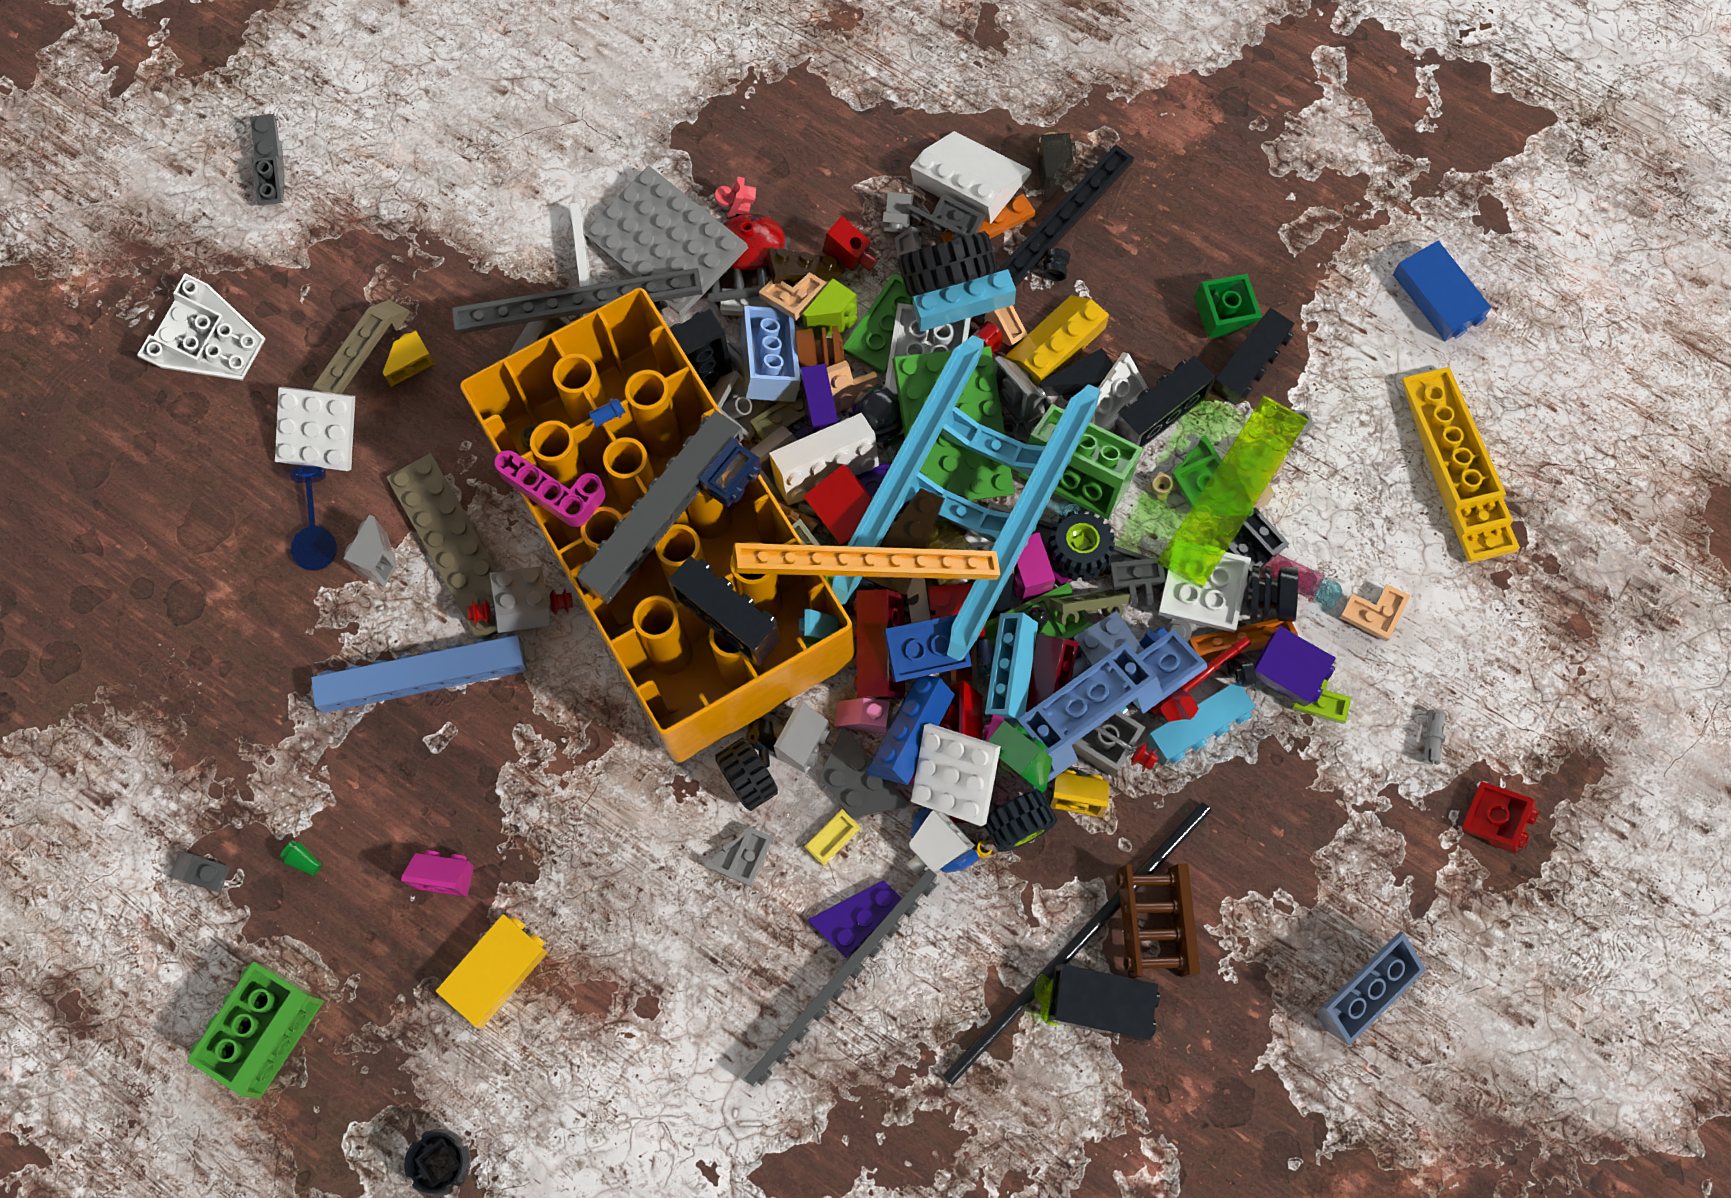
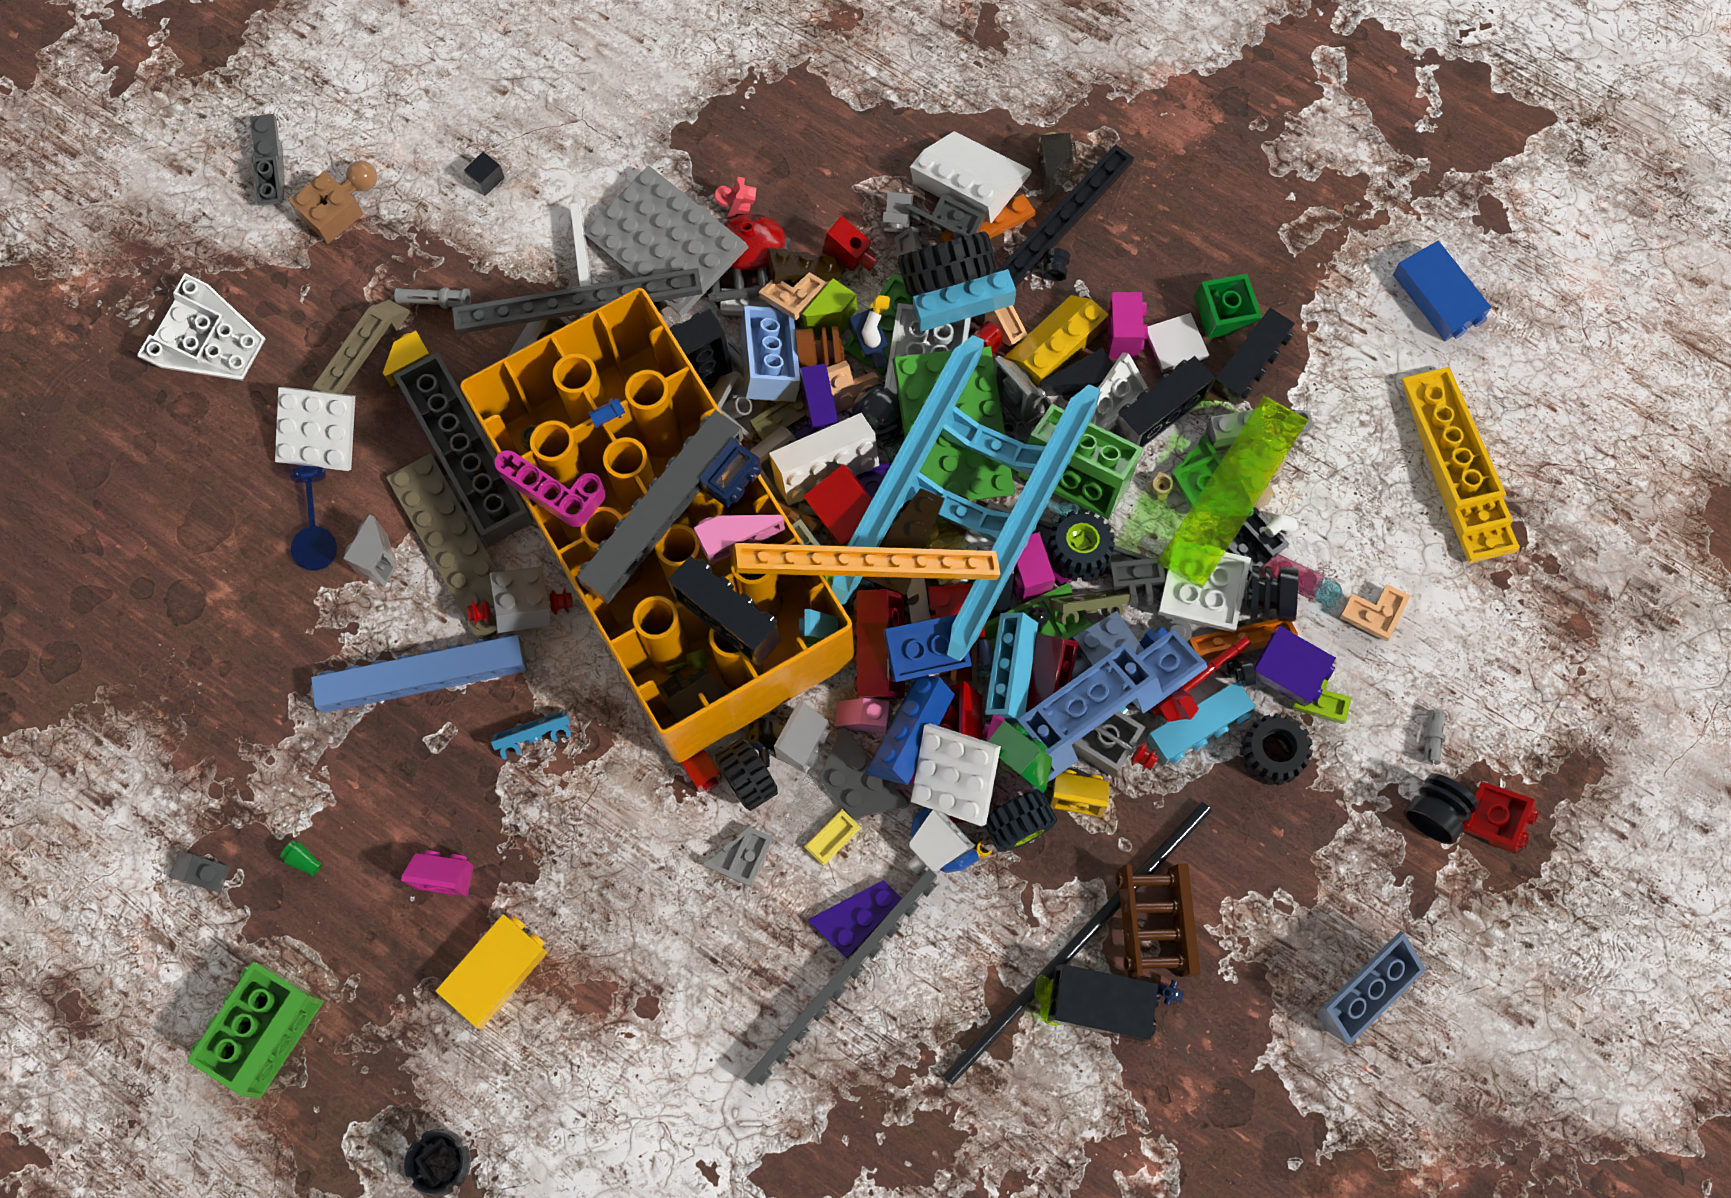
(329, 205): none -> medium nougat brick
(445, 296): none -> light grey pin
(462, 448): none -> dark grey brick
(485, 172): none -> black panel
(531, 732): none -> dark azure plate
(682, 693): none -> dark grey brick
(695, 659): none -> clear neon green plate
(702, 771): none -> red brick
(722, 532): none -> bright pink slope
(868, 332): none -> torso
(1126, 325): none -> dark pink brick
(1171, 992): none -> dark blue piece
(1176, 341): none -> white tile
(1225, 428): none -> light grey brick
(1281, 522): none -> white arm
(1290, 734): none -> black tyre
(1441, 808): none -> black wheel

